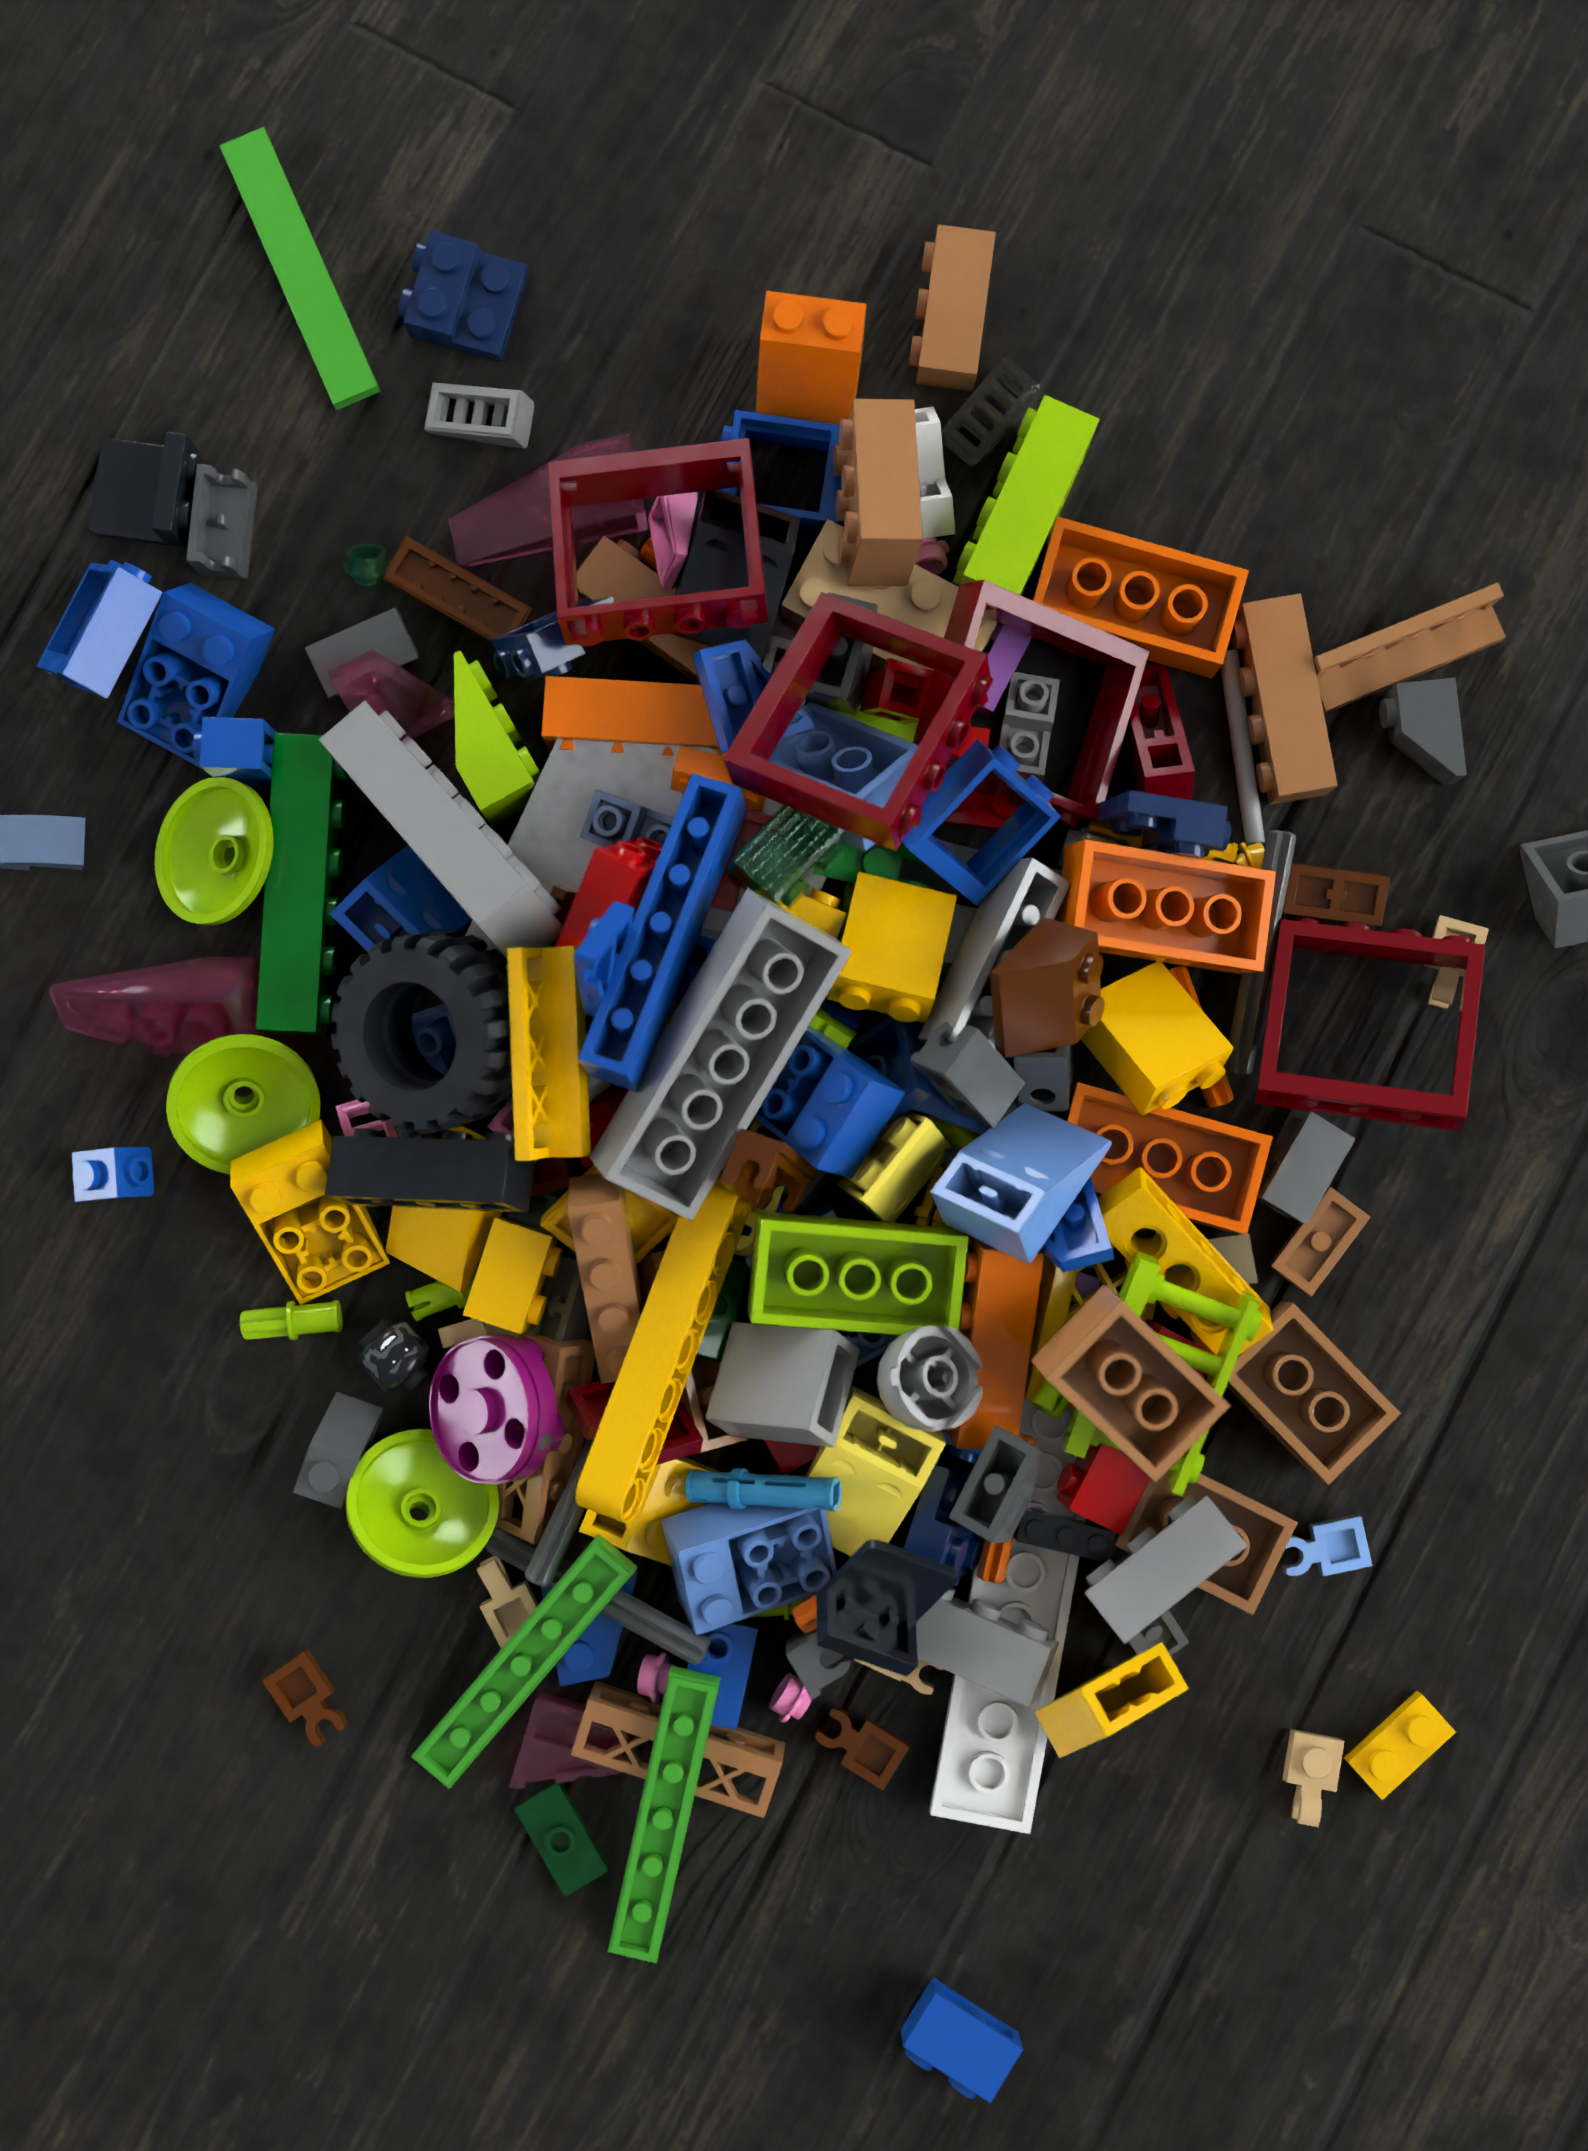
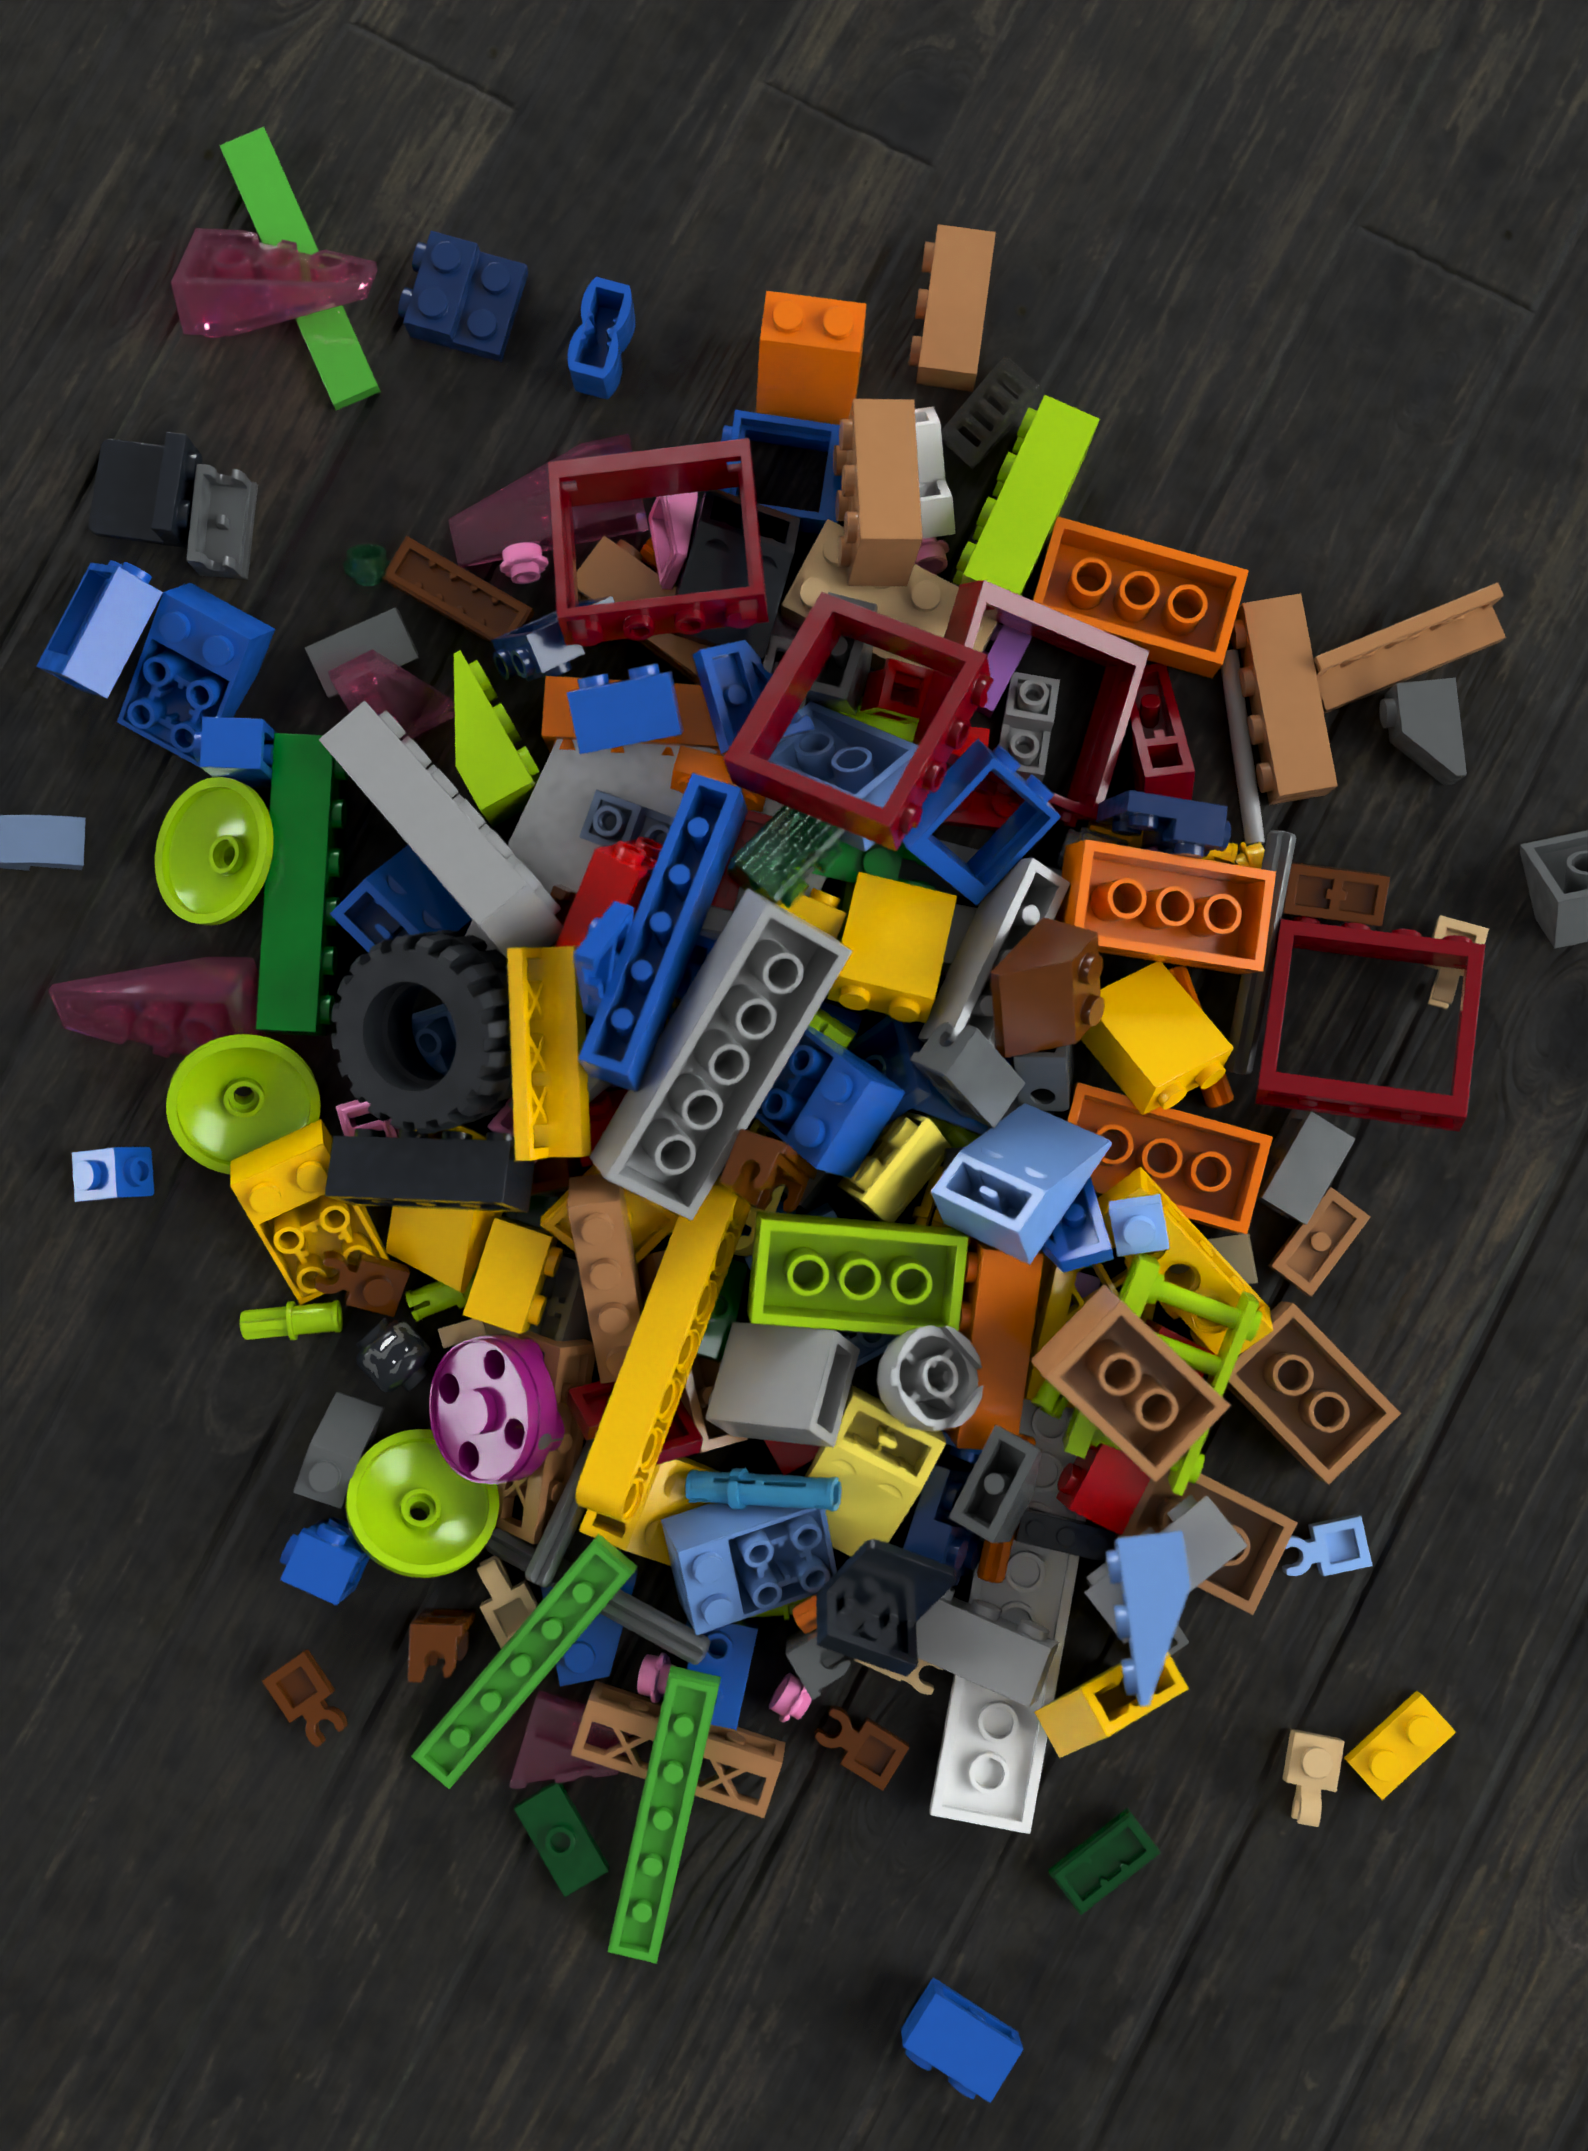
(240, 285): none -> clear pink wedge
(324, 1560): none -> blue brick
(370, 1284): none -> reddish brown plate
(436, 1636): none -> reddish brown hinge
(510, 417): light grey slope -> none
(523, 562): none -> bright pink plate
(602, 337): none -> blue brick
(625, 710): none -> blue brick
(1104, 1861): none -> dark green plate
(1139, 1225): none -> light blue plate
(1153, 1594): none -> medium blue slope

